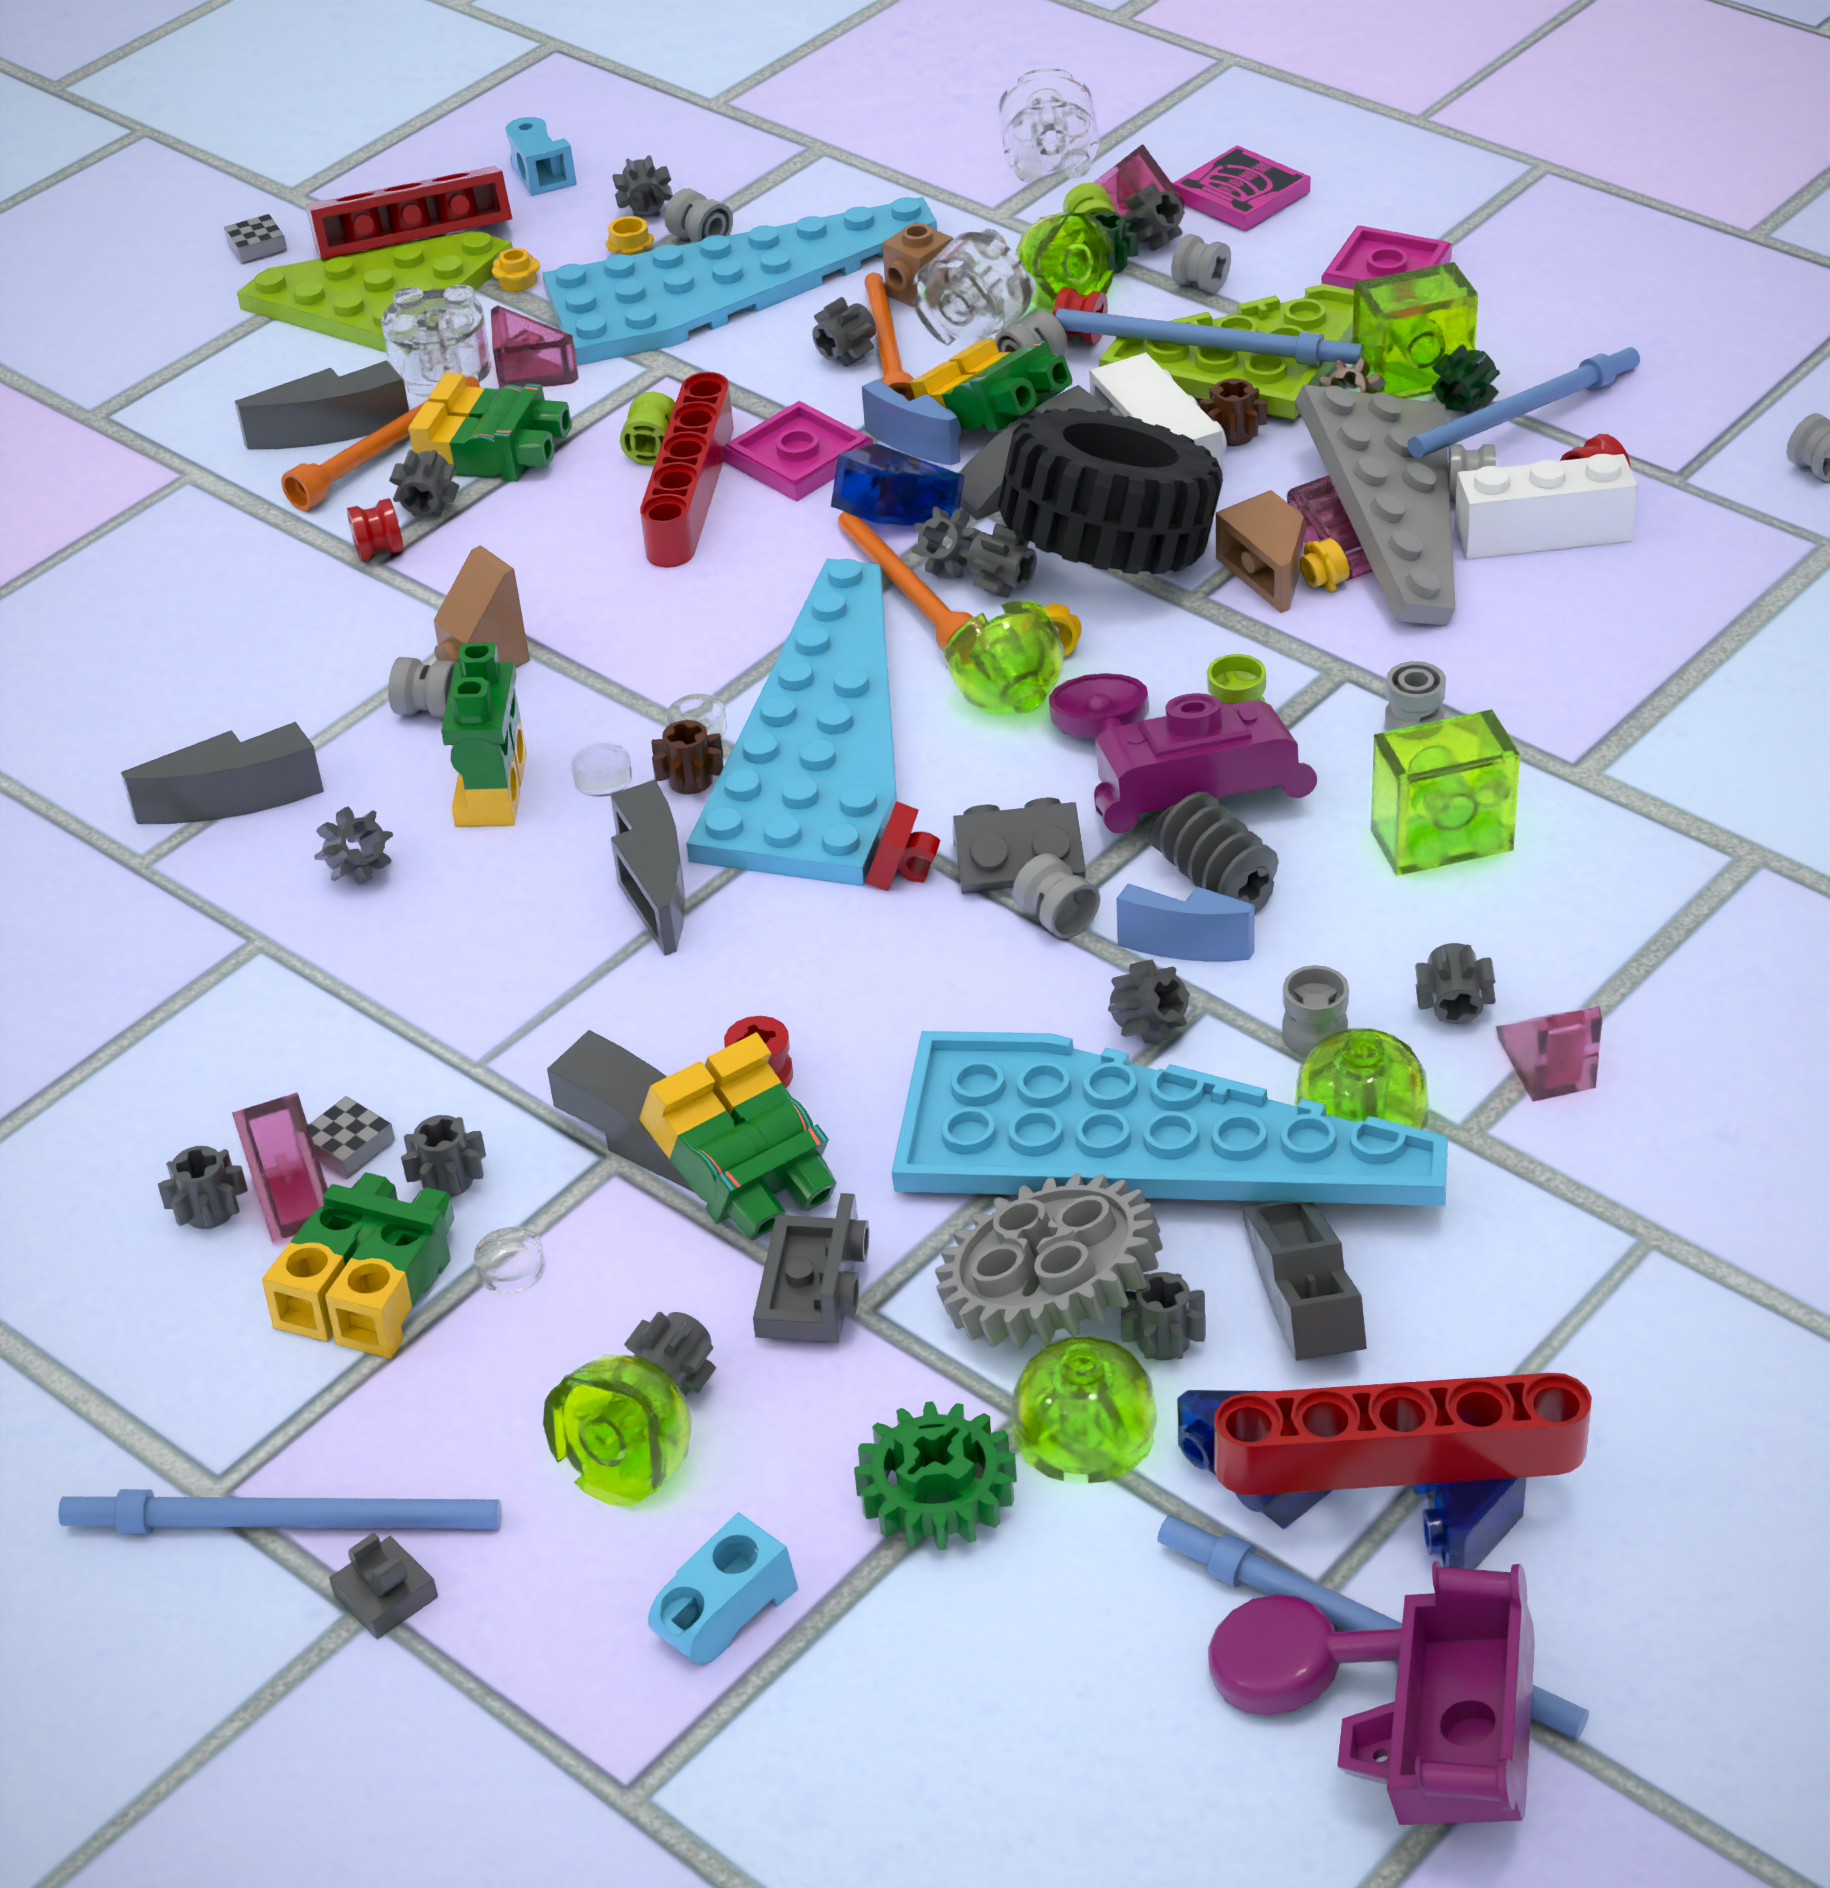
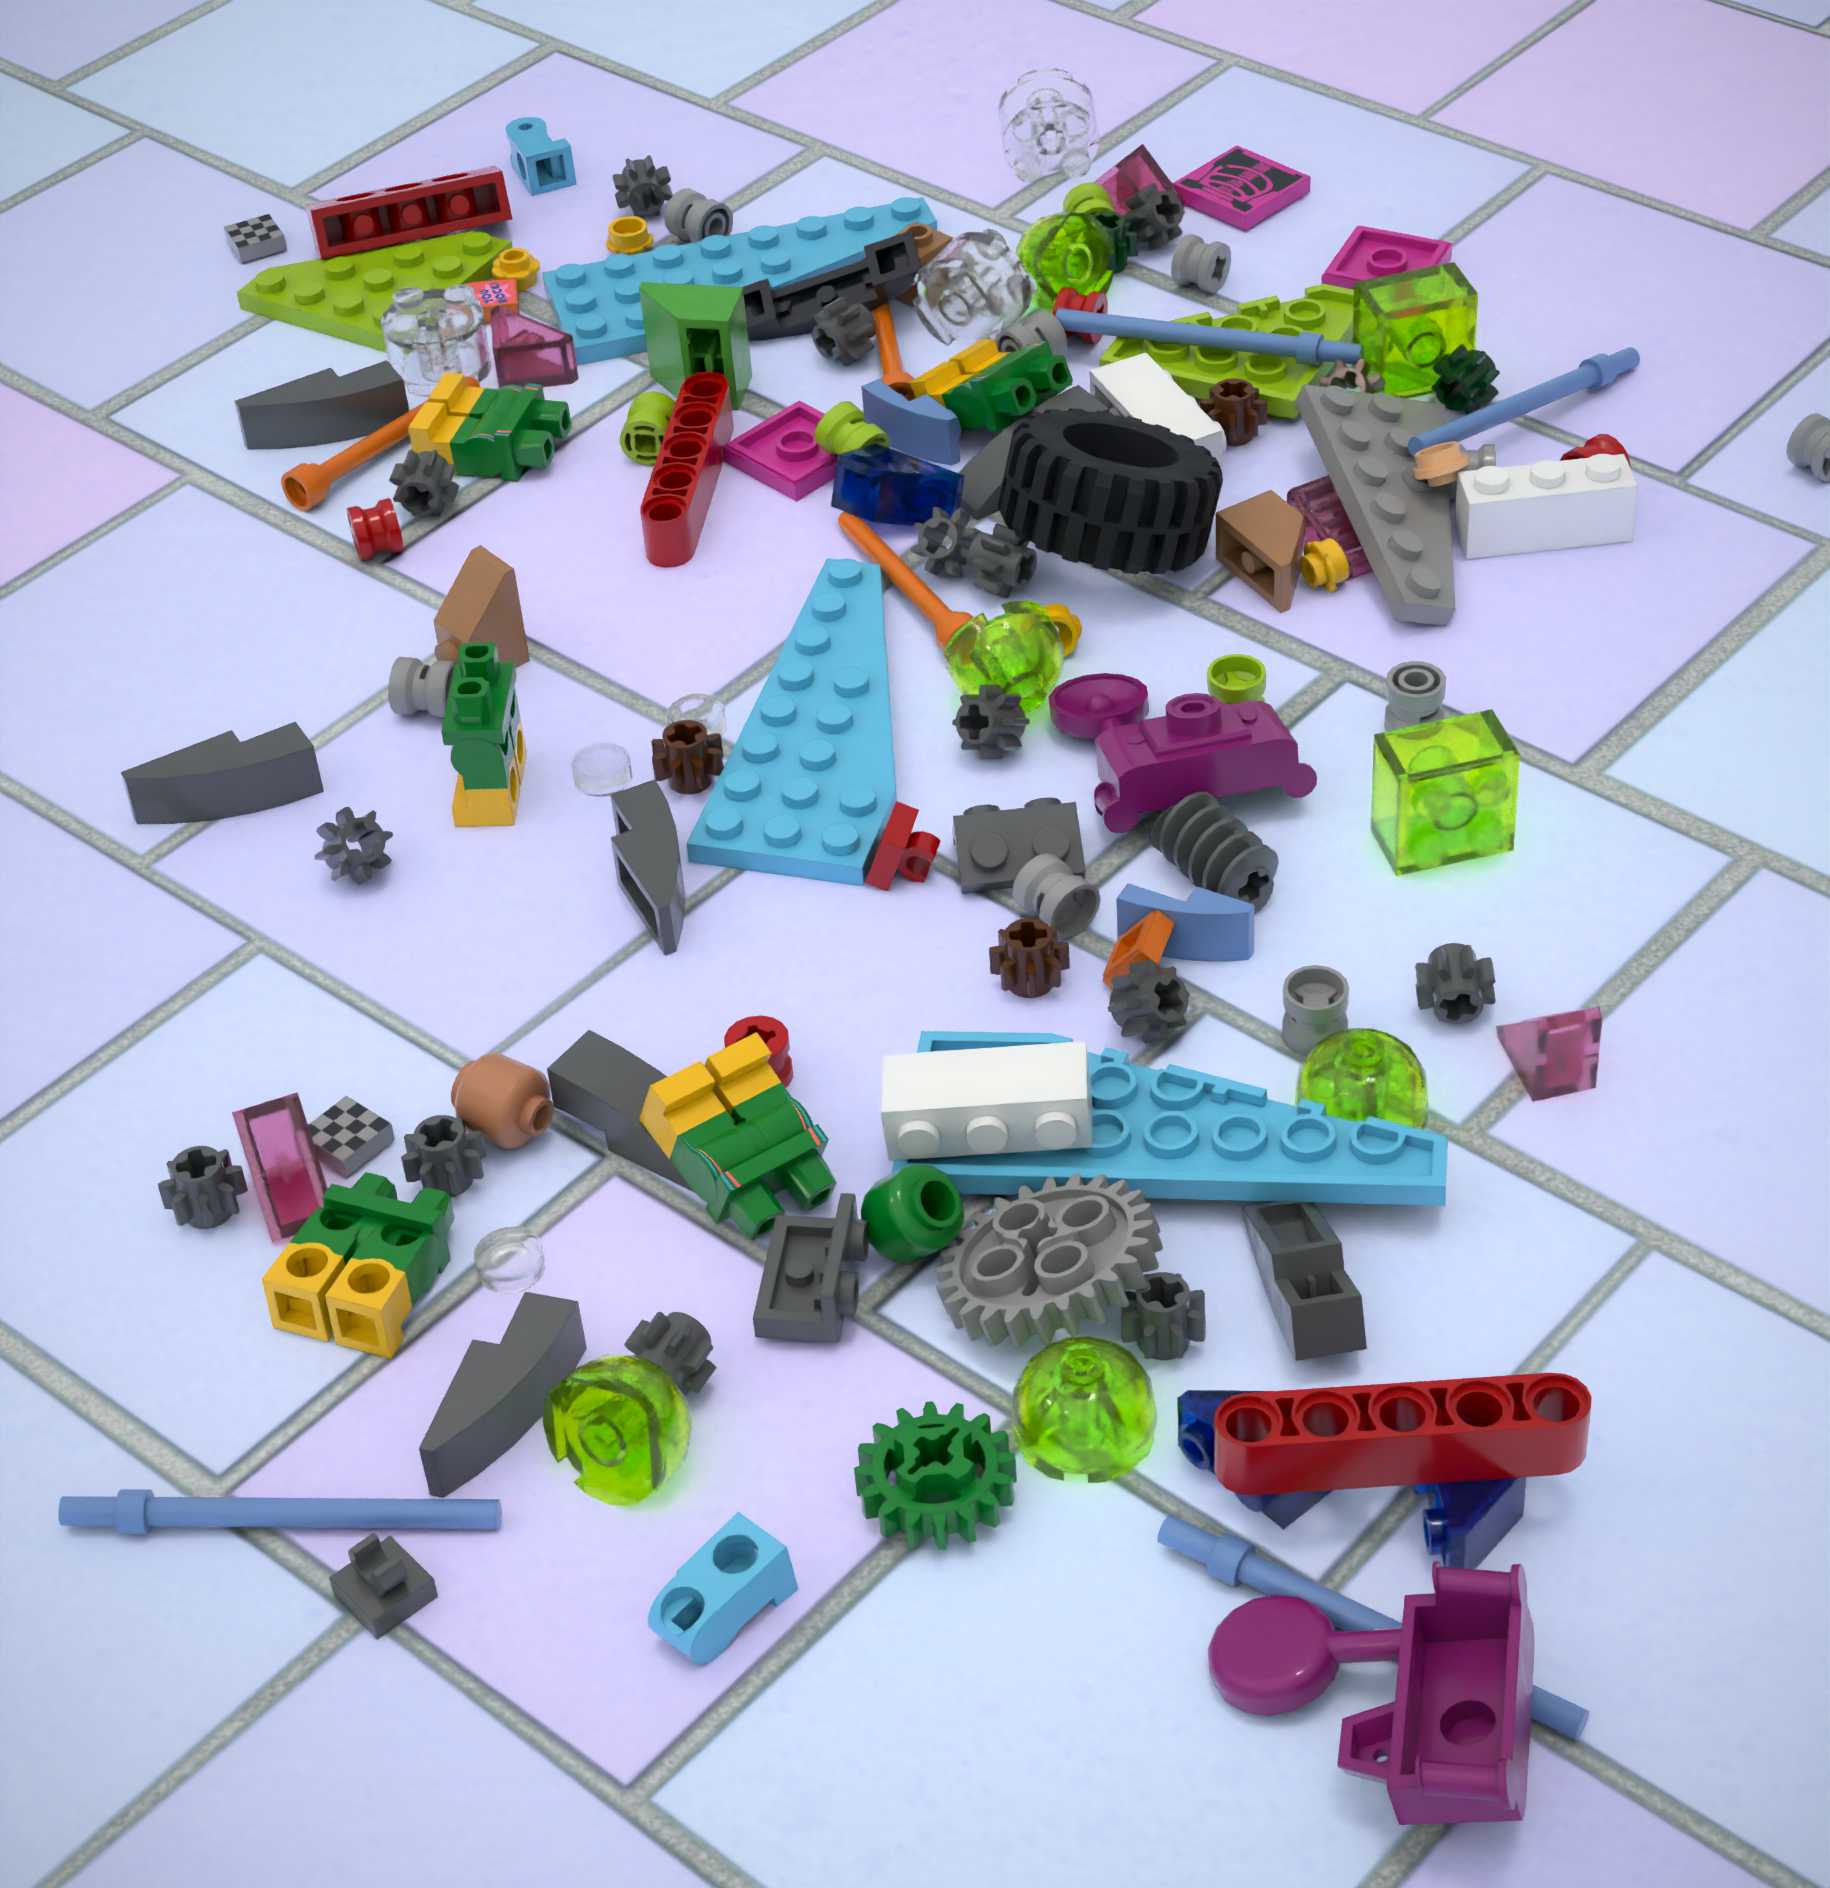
(497, 292): none -> tile
(501, 1391): none -> dark grey slope
(502, 1100): none -> nougat head
(696, 332): none -> bright green slope
(845, 430): none -> lime wheel
(870, 282): none -> black slope
(912, 1213): none -> green head
(986, 1101): none -> white brick
(990, 722): none -> dark grey gear
(1029, 958): none -> reddish brown gear
(1140, 943): none -> orange tile
(1440, 463): none -> light nougat plate

